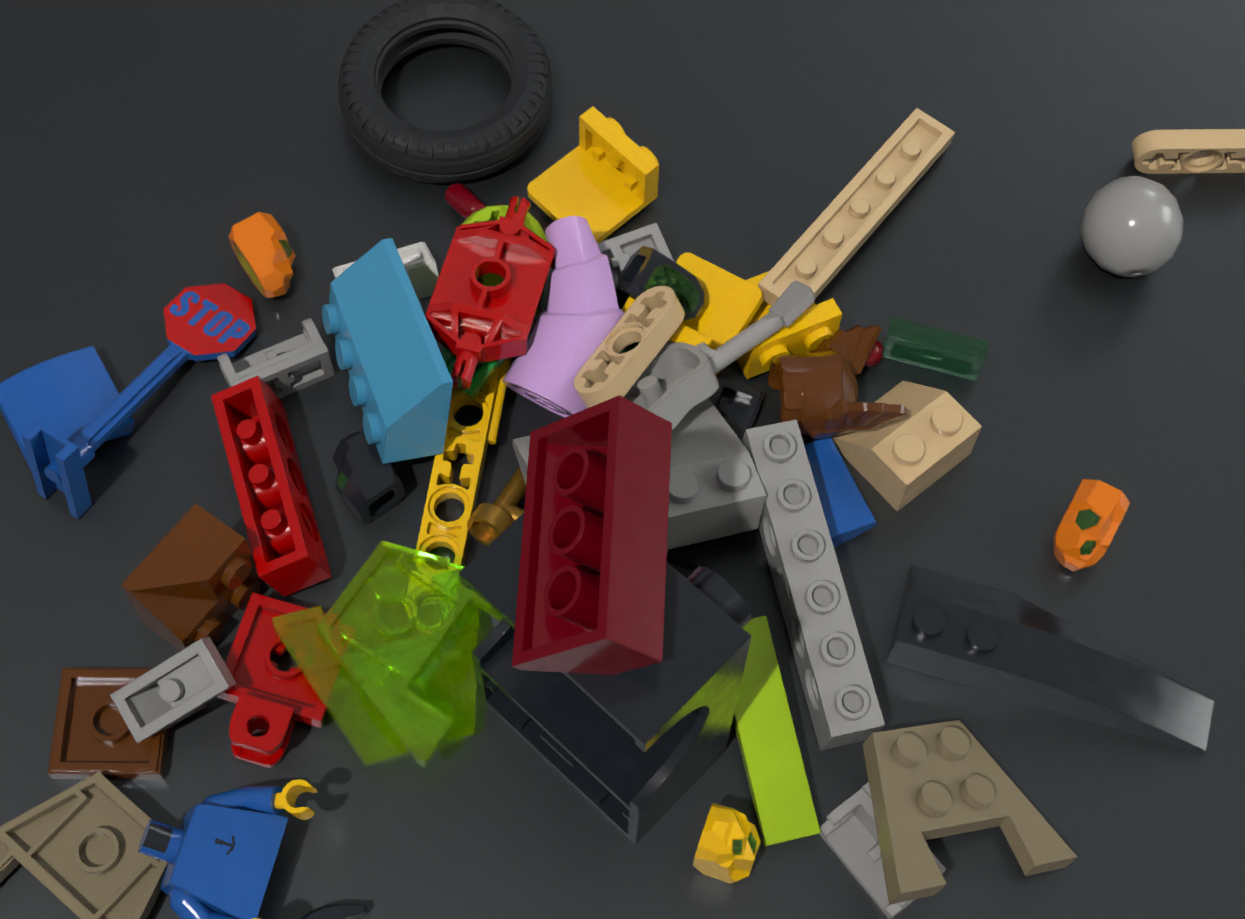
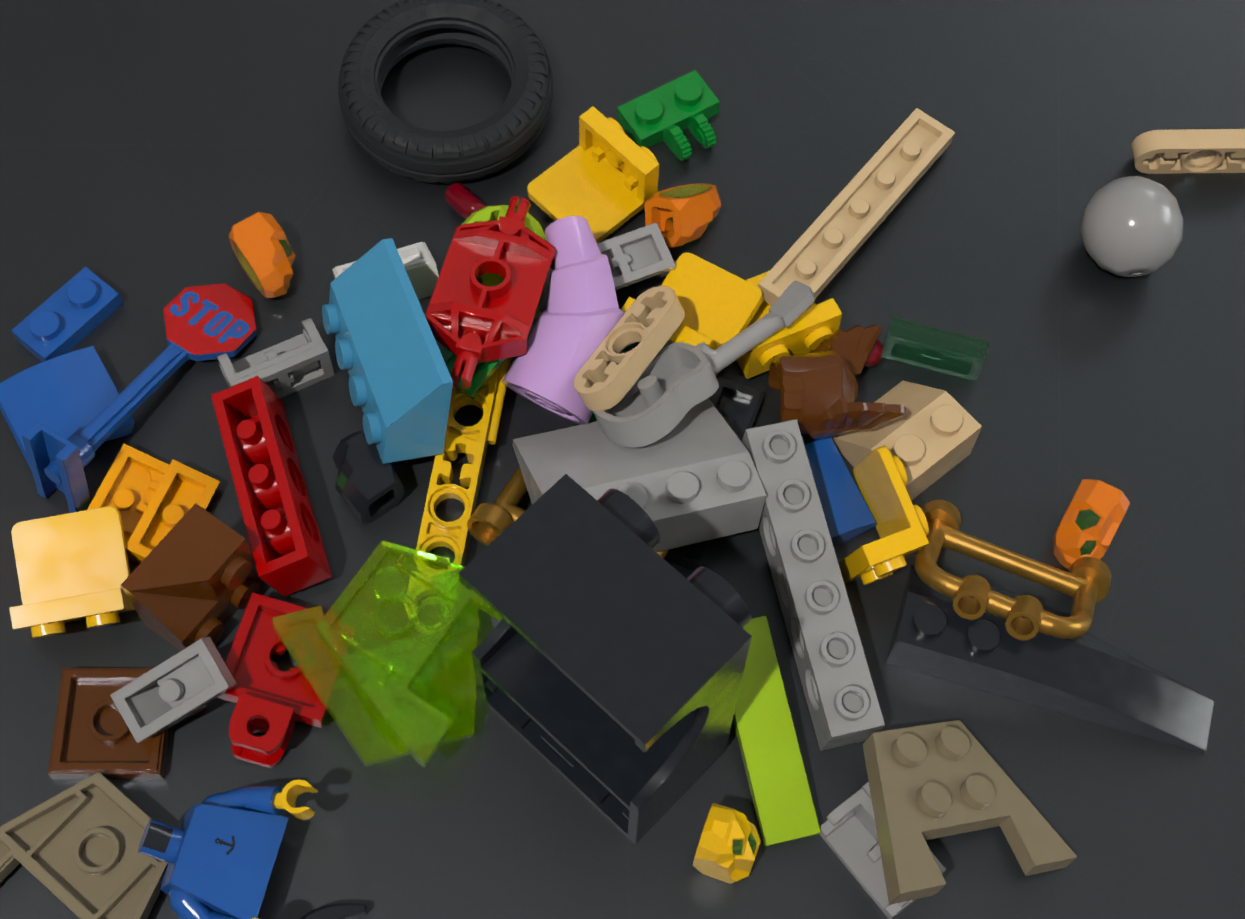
(67, 316): none -> blue plate
(70, 571): none -> yellow bracket
(151, 497): none -> light orange slope
(594, 542): dark red slope -> none
(651, 269): black rock -> none
(669, 111): none -> green hinge
(683, 211): none -> orange rock
(899, 522): none -> yellow bracket
(1086, 580): none -> pearl gold bar

